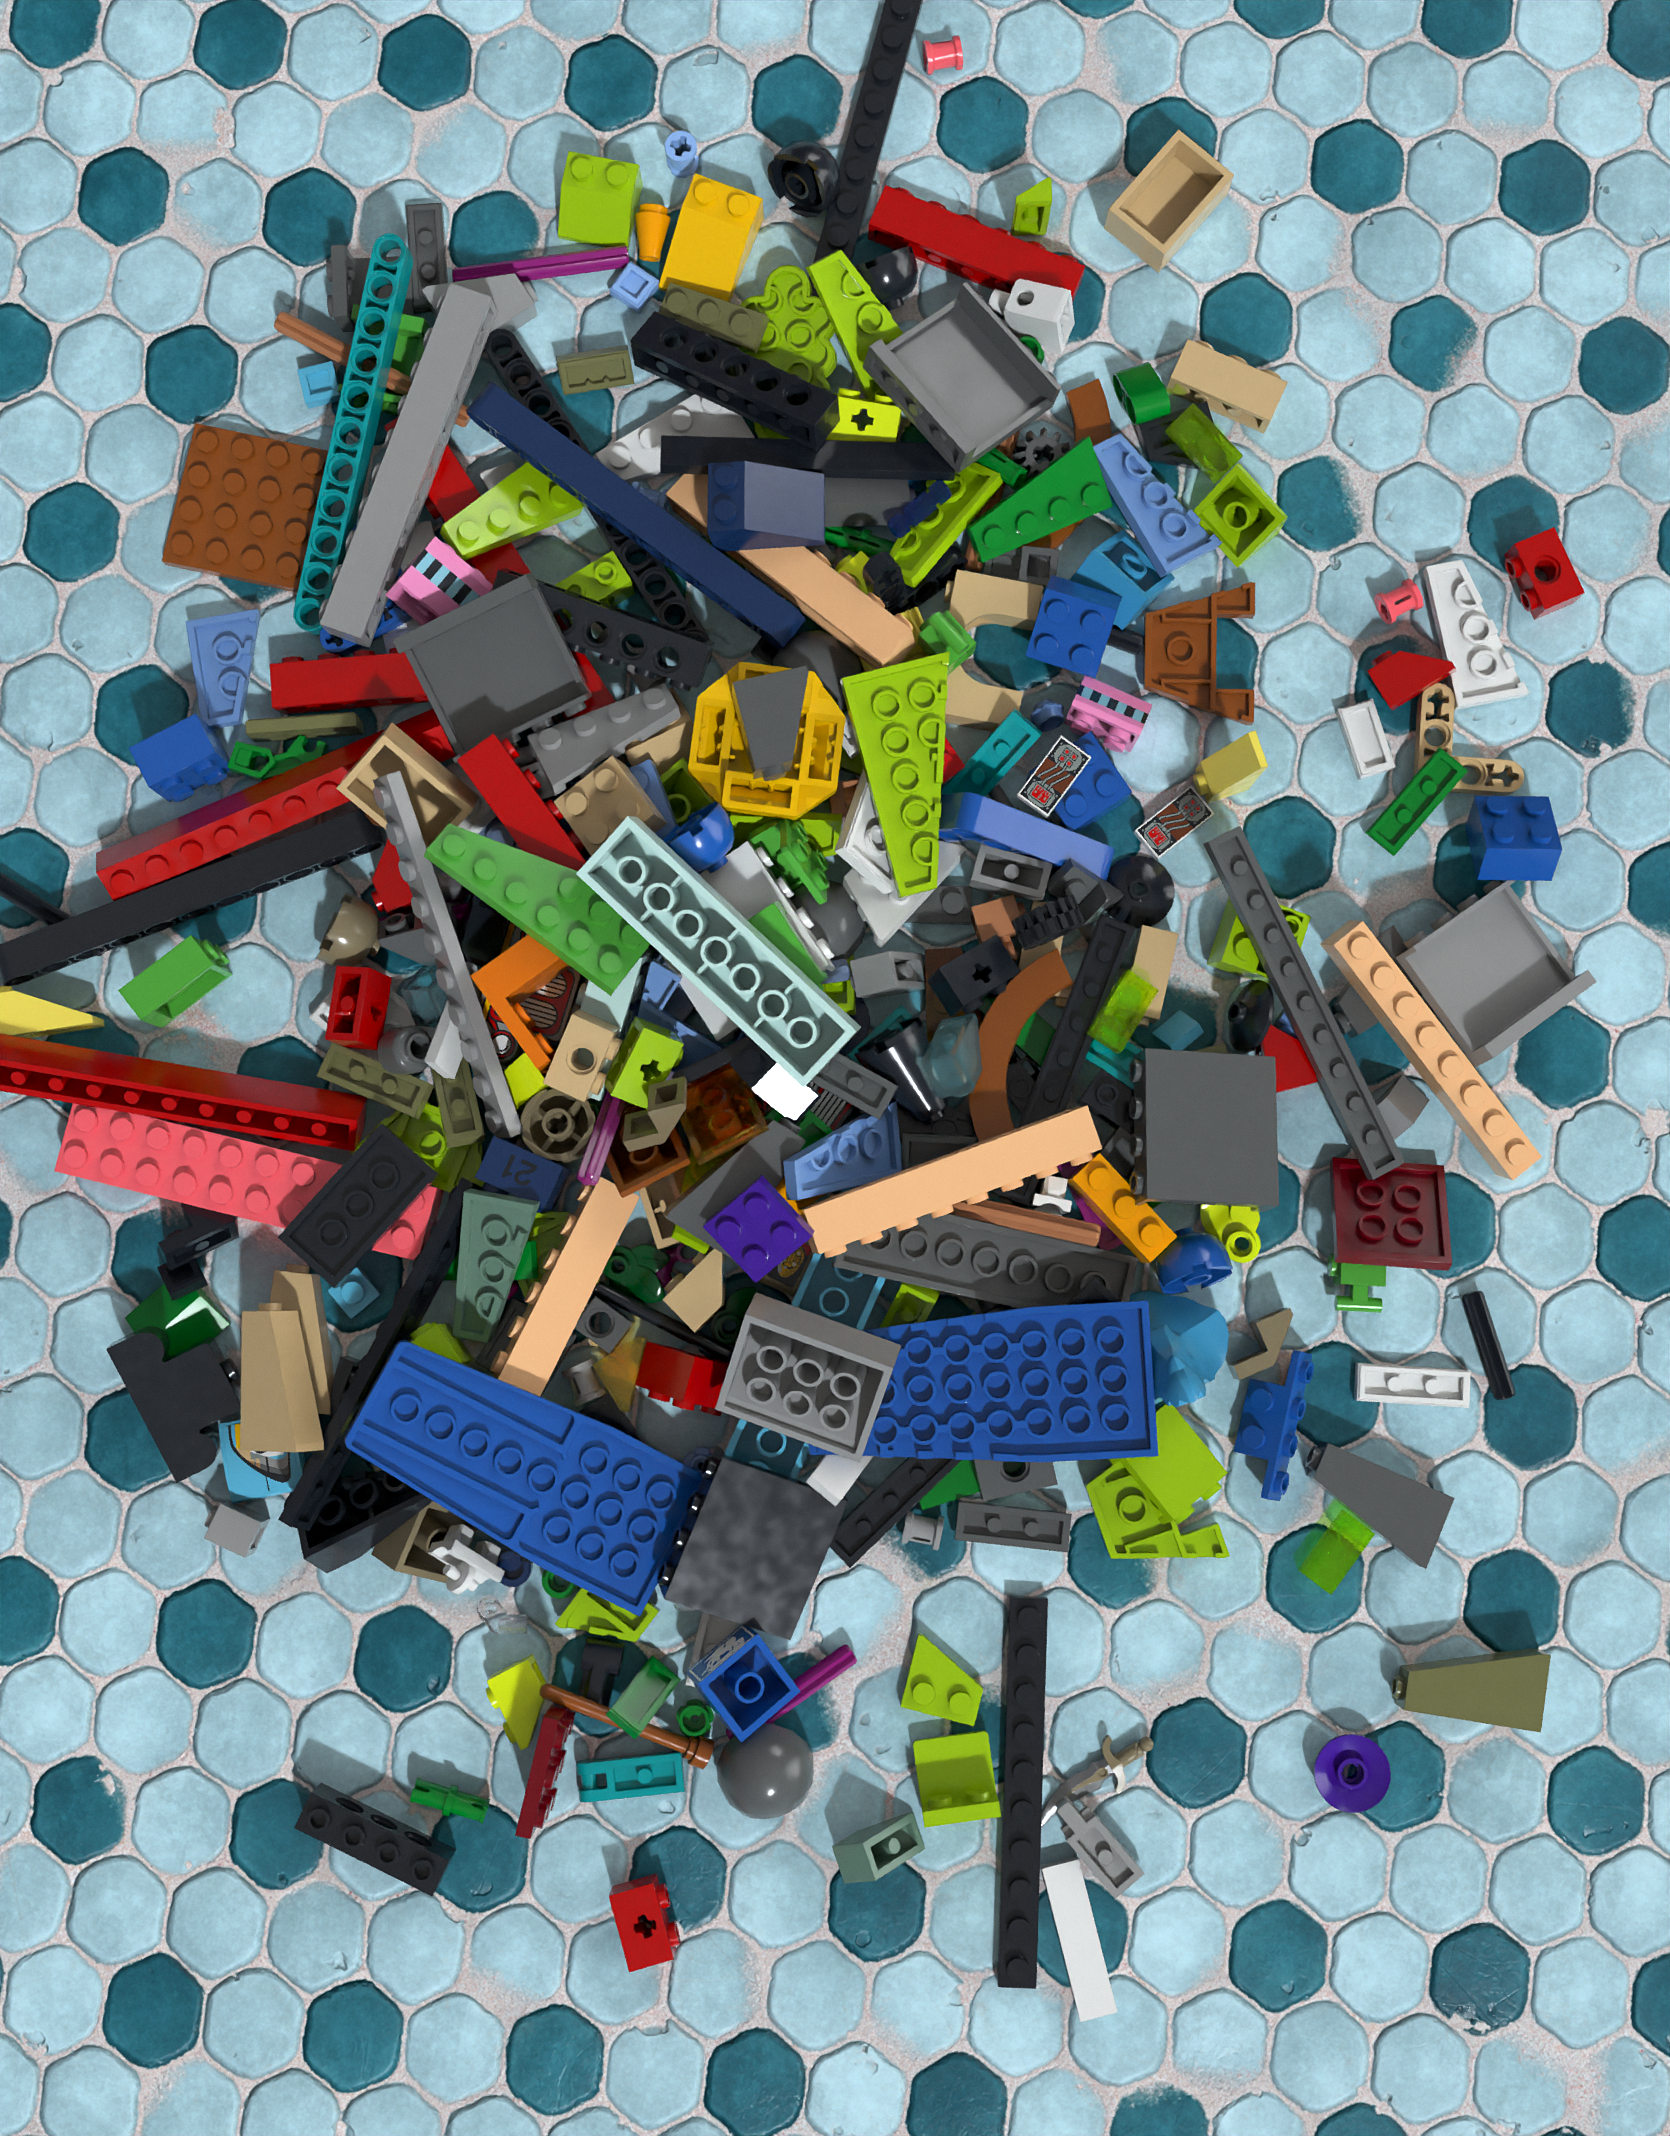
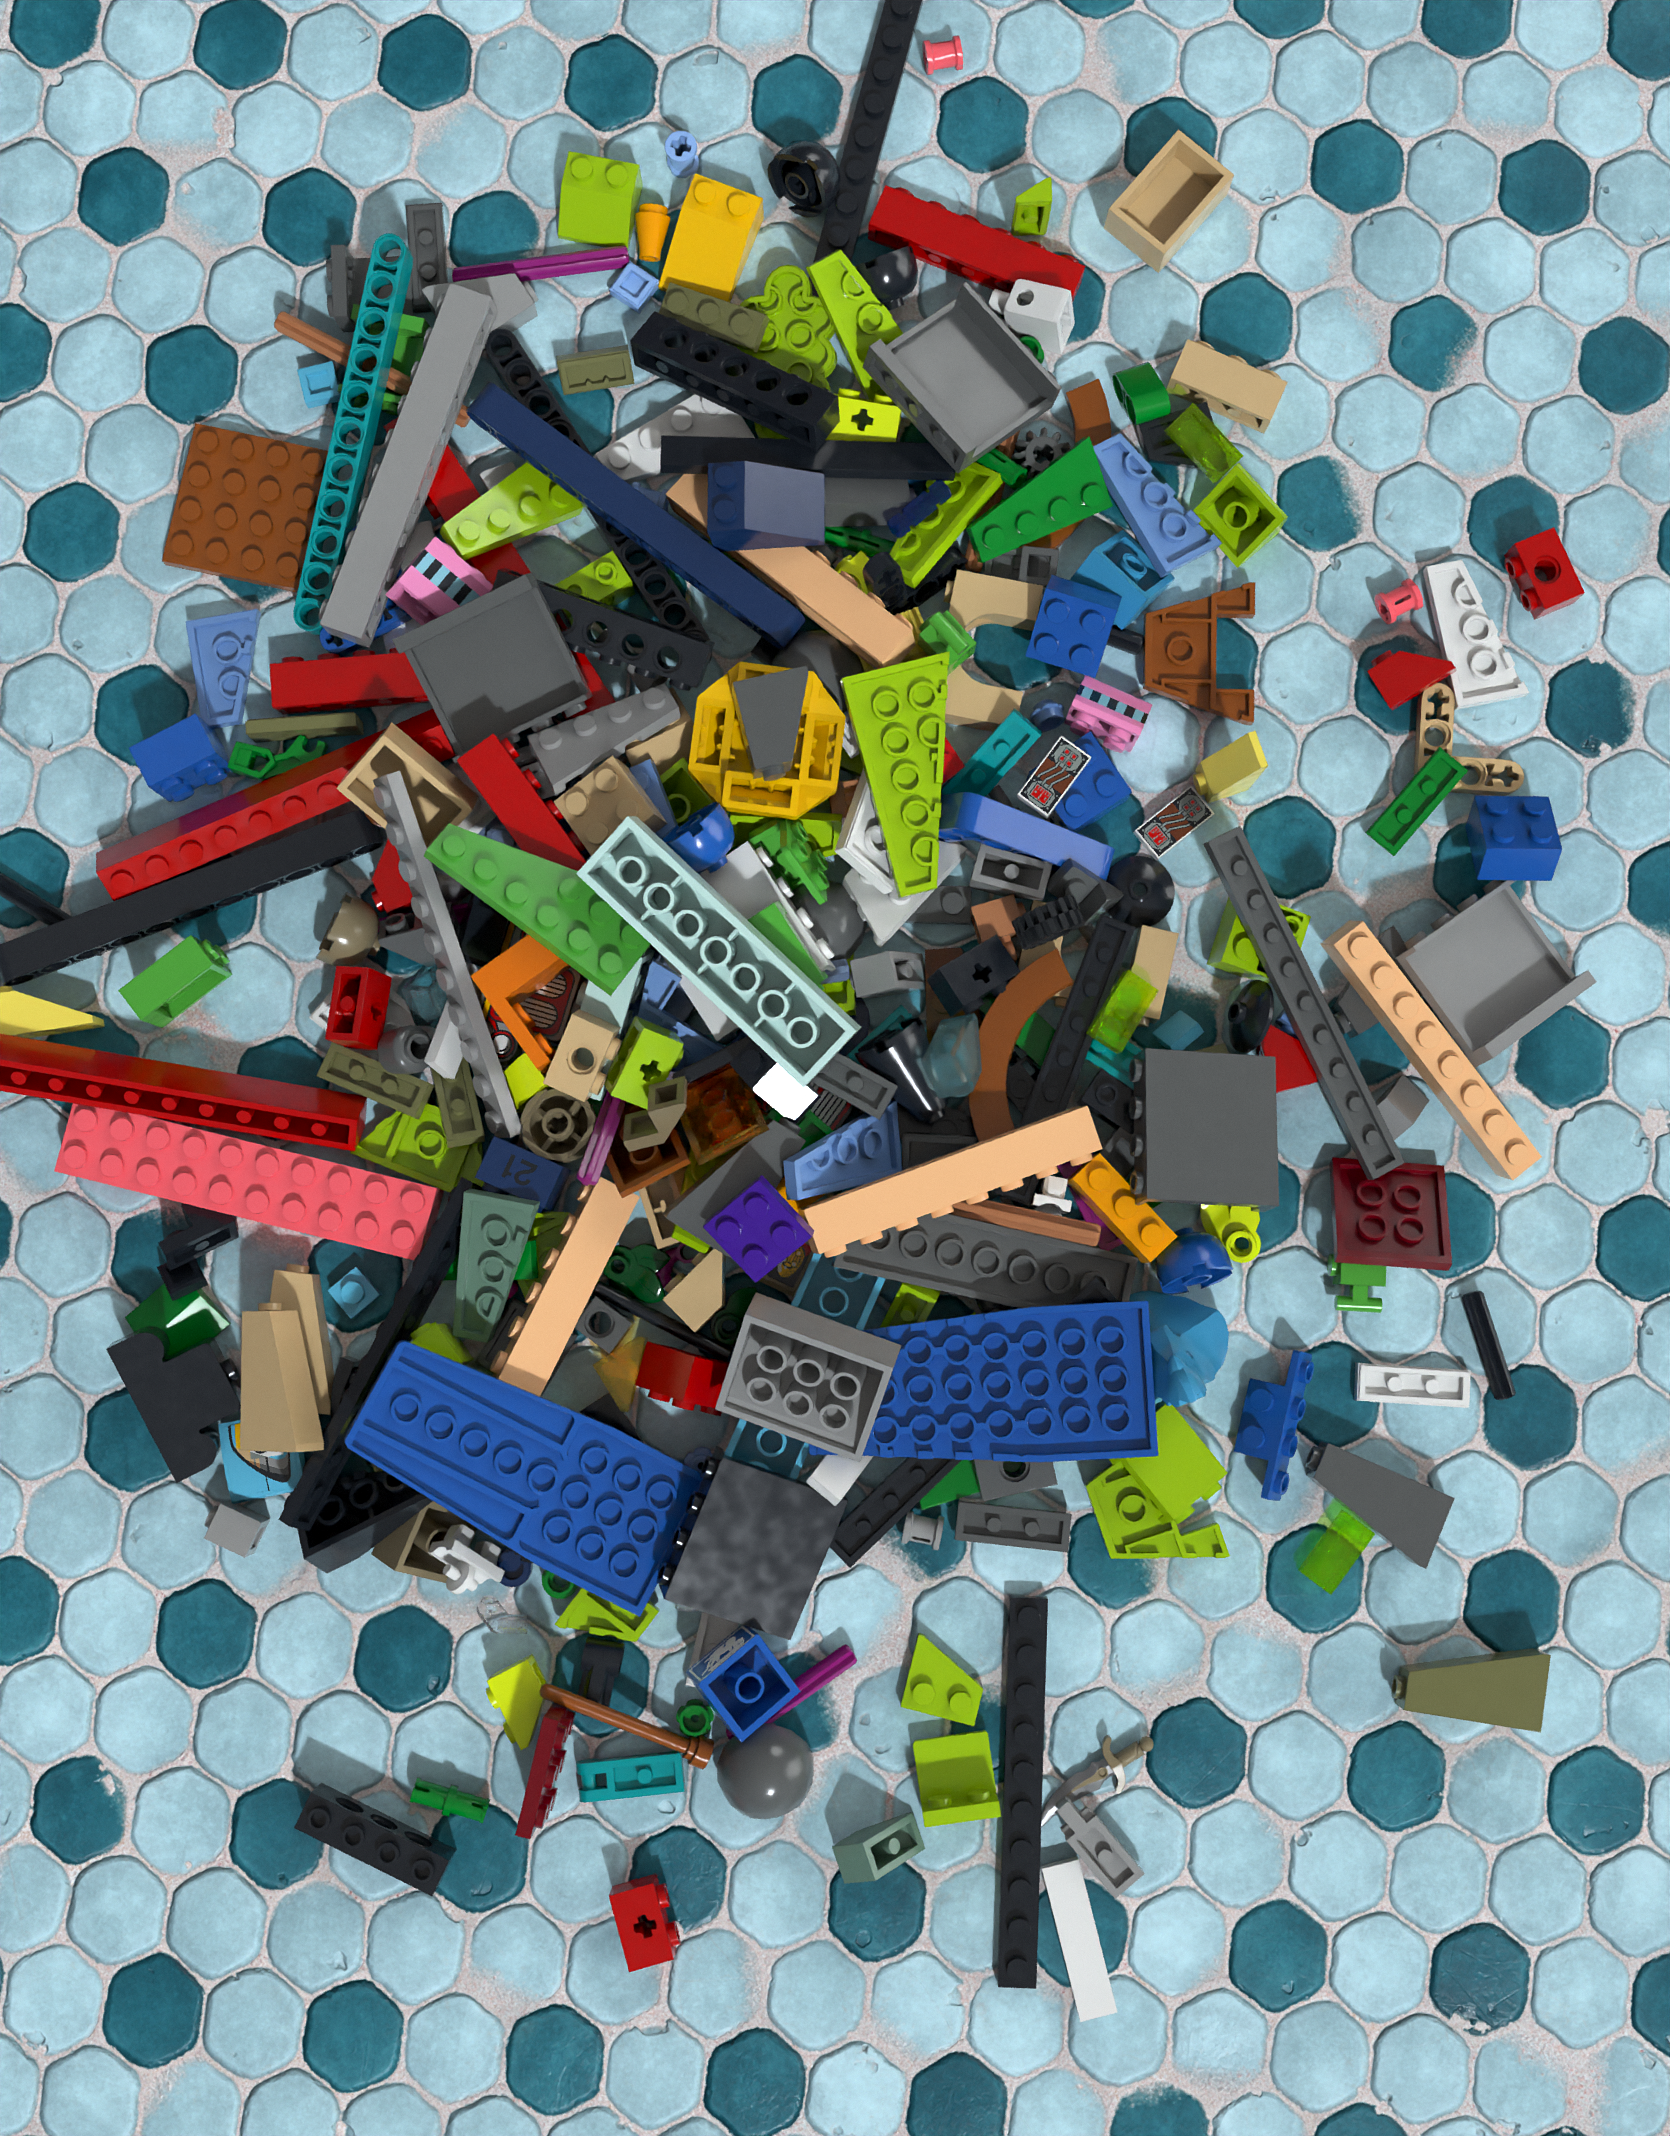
(358, 1205): black plate -> none
(583, 1382): light grey bush -> none
(643, 1697): green tile -> none
(1270, 1334): dark tan slope -> none
(1365, 739): white tile -> none
(1365, 1786): dark purple dish -> none

